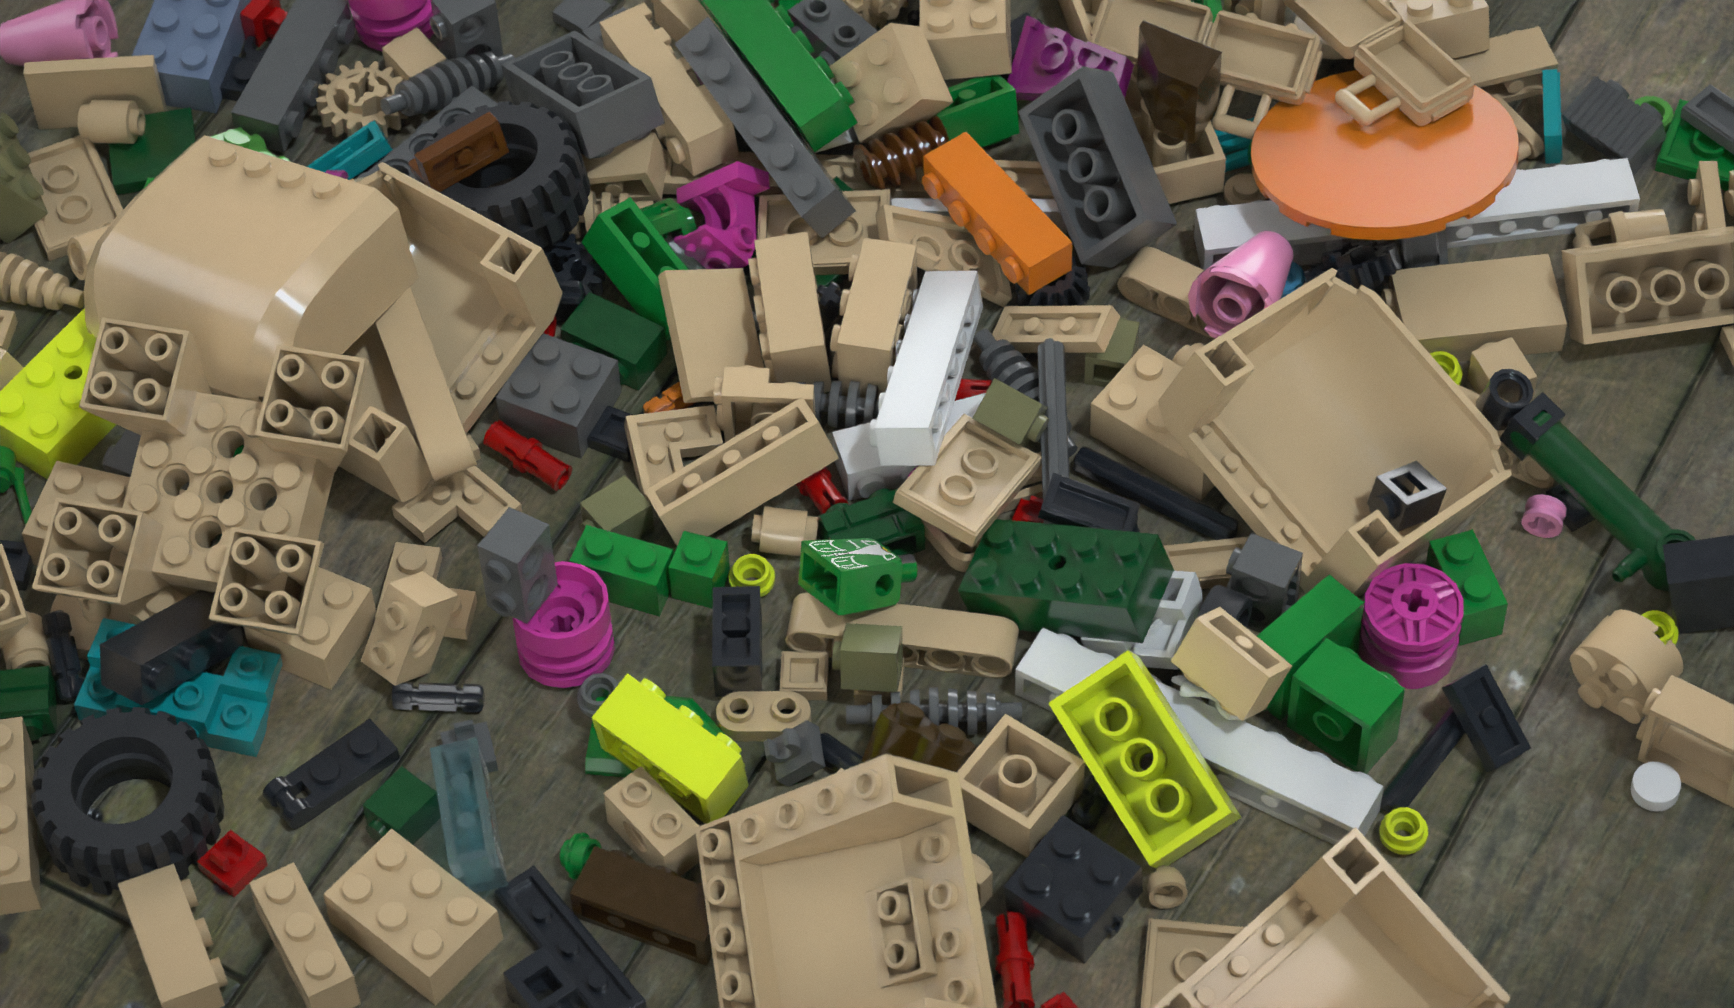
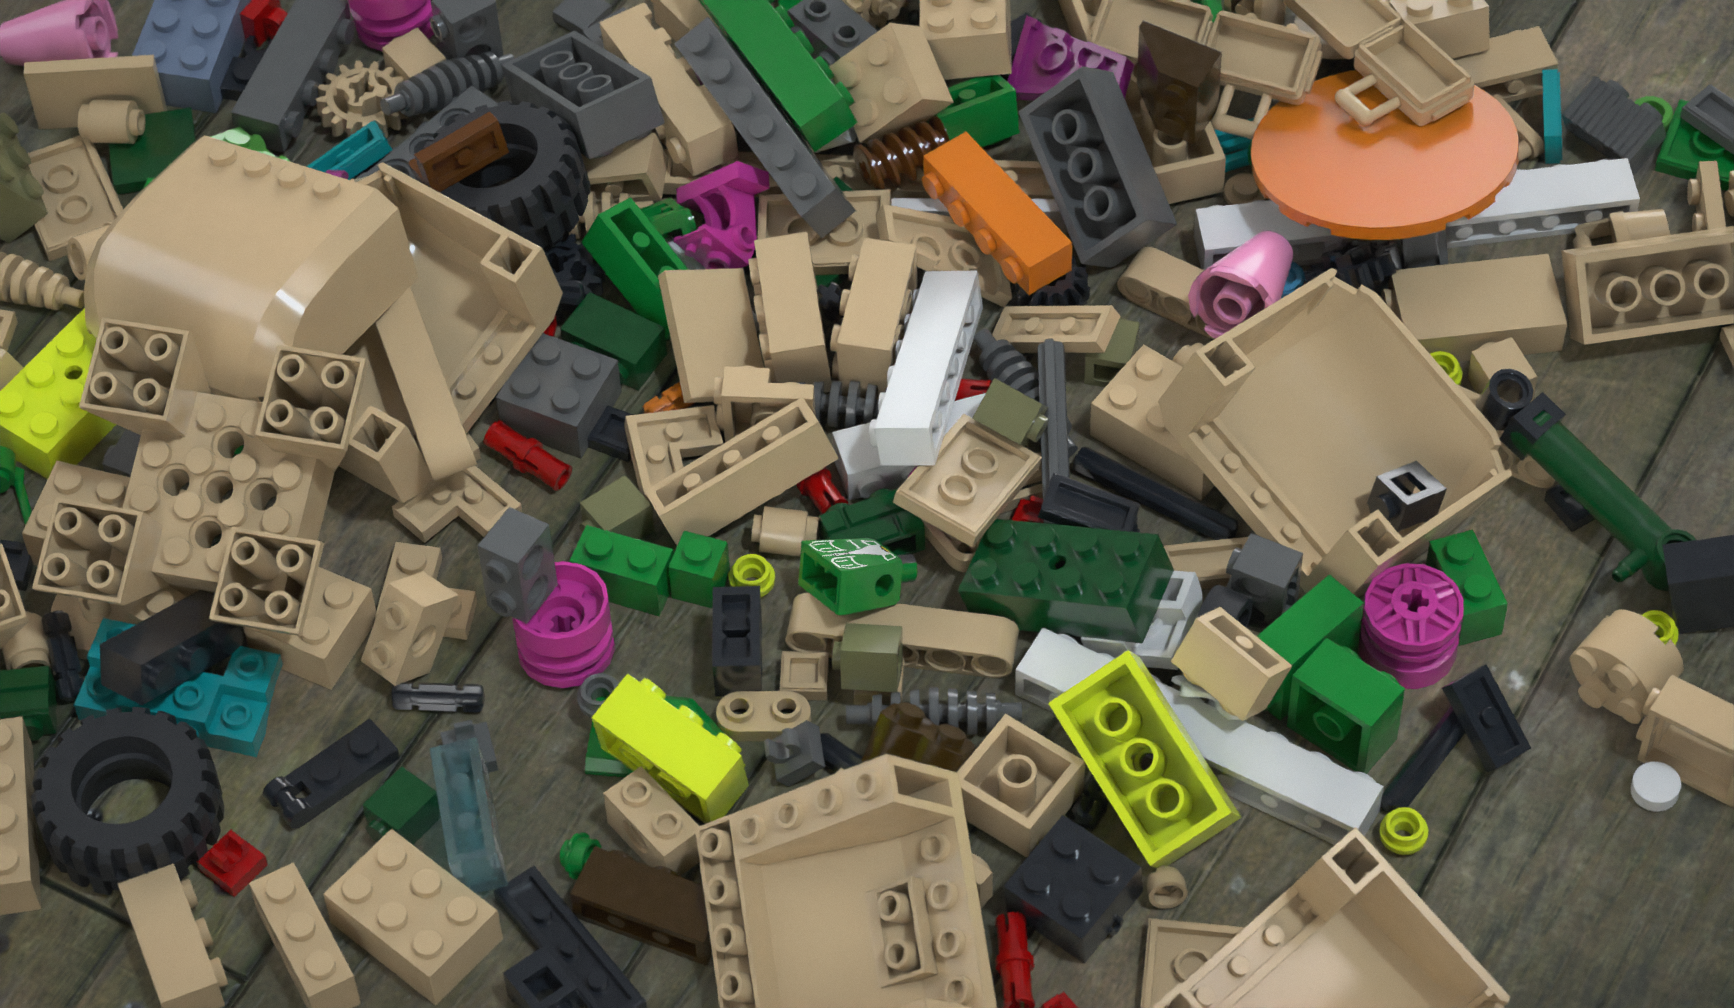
(1544, 516): bright pink bush -> none

